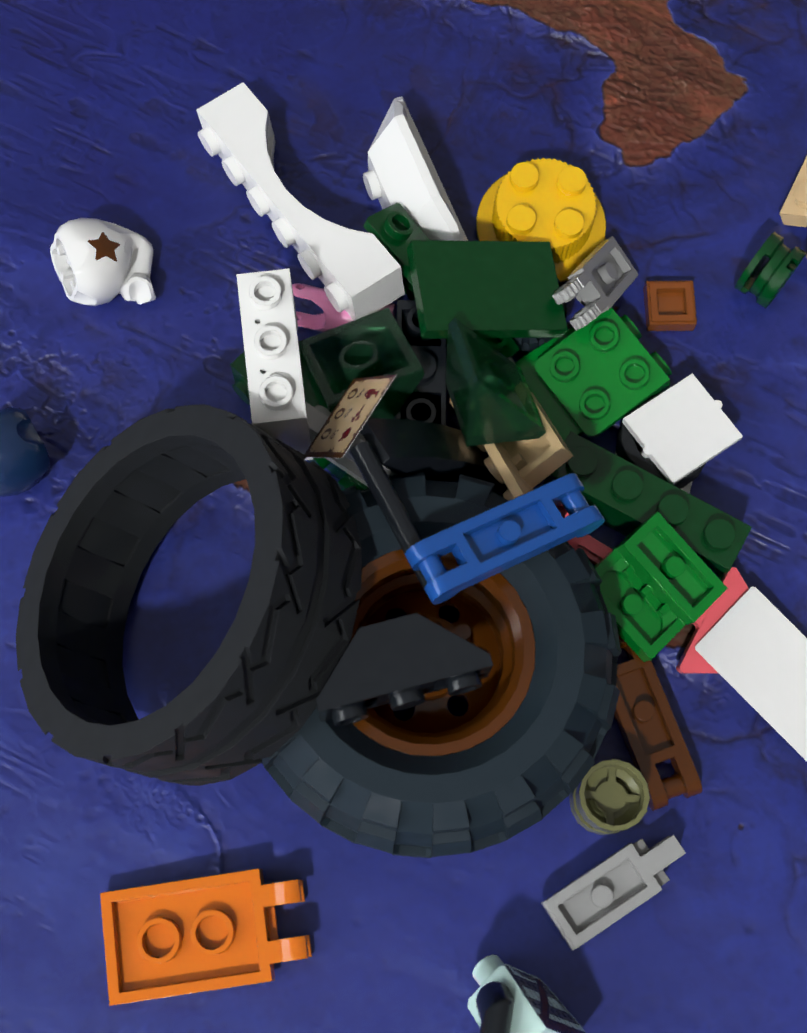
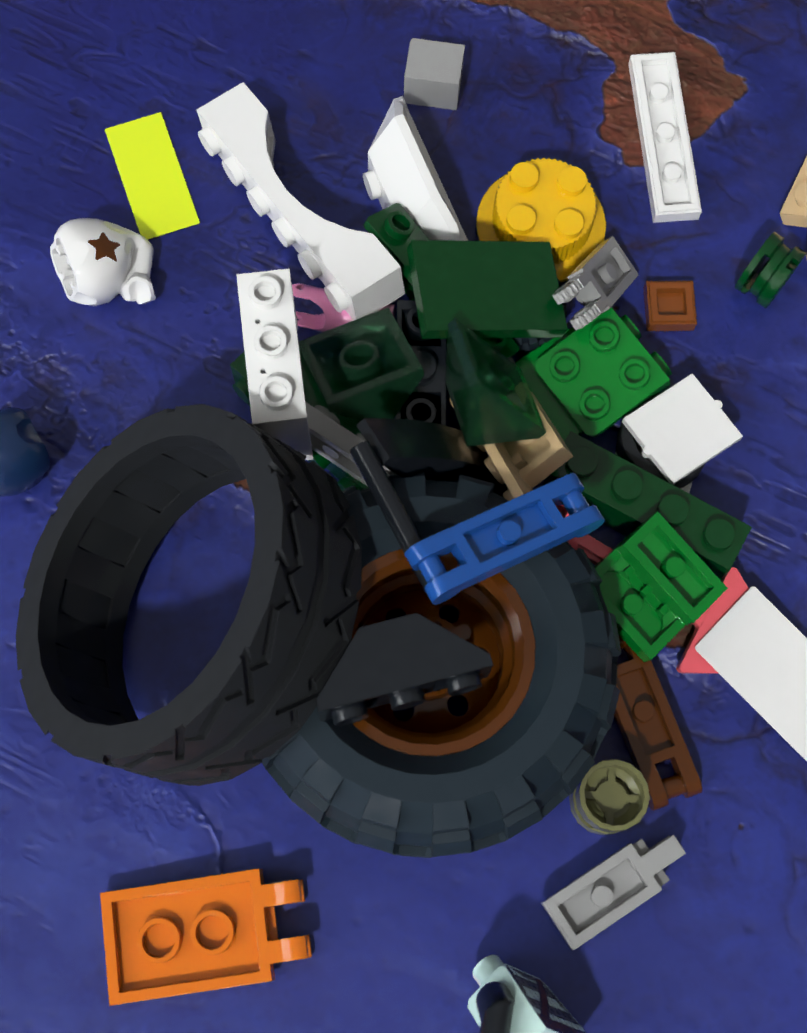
(152, 176): none -> neon yellow sticker
(349, 417): tan sticker -> none
(433, 73): none -> light grey panel
(664, 137): none -> white tile

